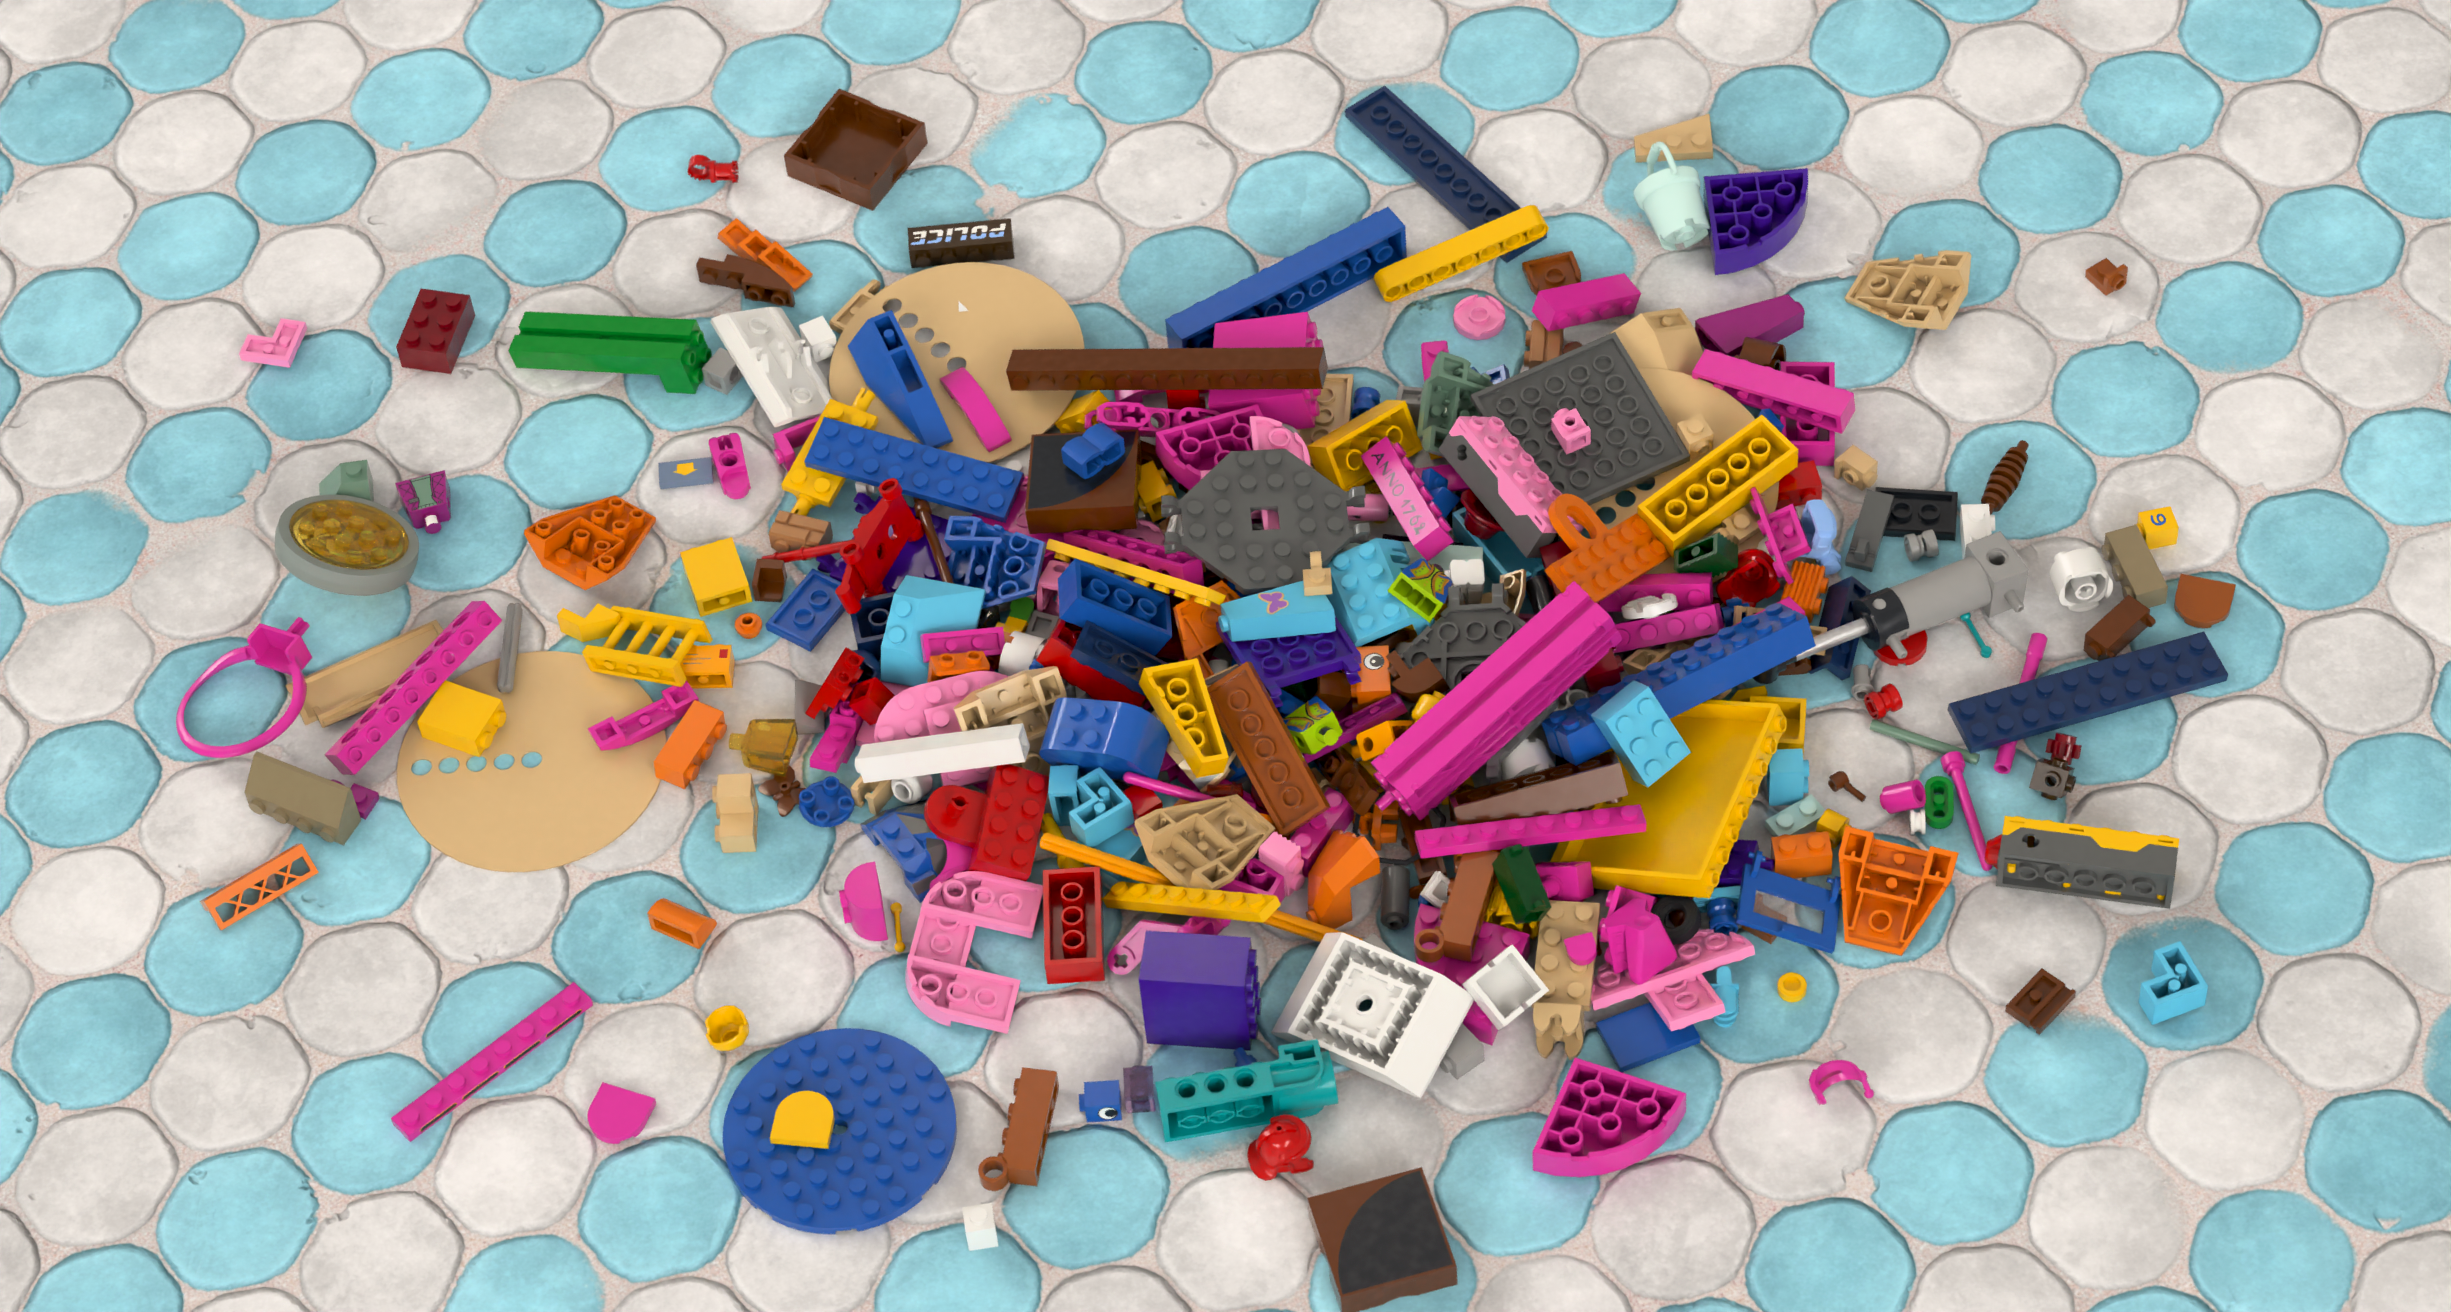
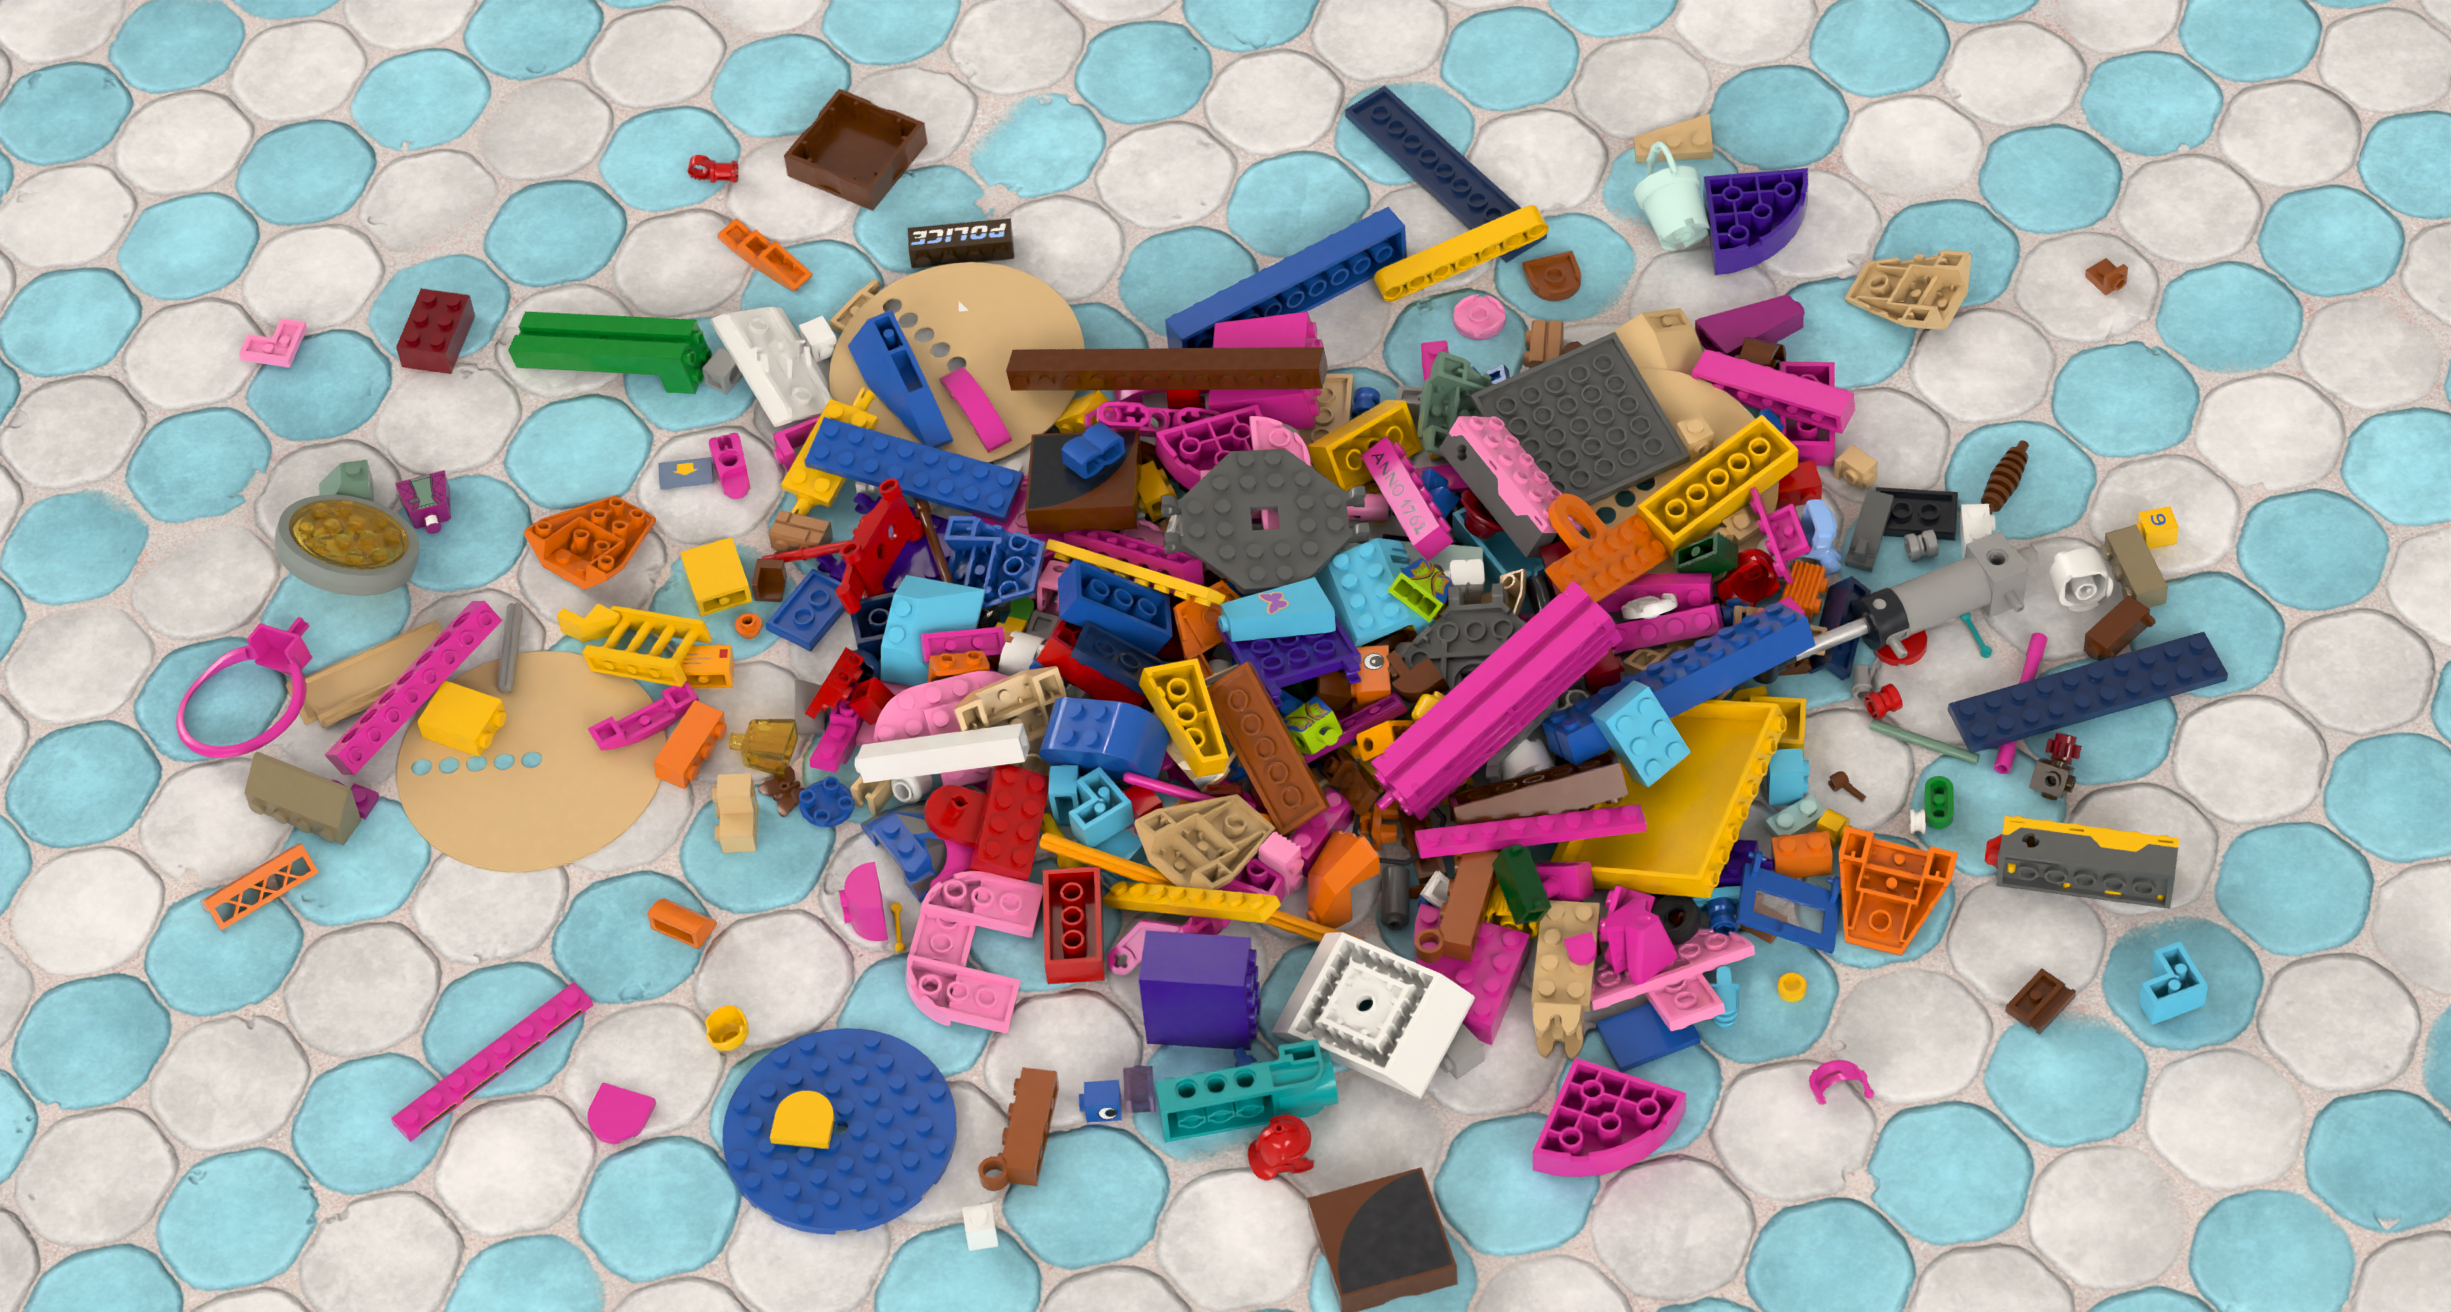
(753, 278): reddish brown slope -> none
(1317, 579): tan plate -> none
(1504, 986): white piece -> none
(1570, 430): bright pink brick -> none
(1586, 302): dark pink brick -> none
(1903, 796): dark pink brick -> none
(1954, 765): dark pink piece -> none
(2203, 600): dark orange tile -> none

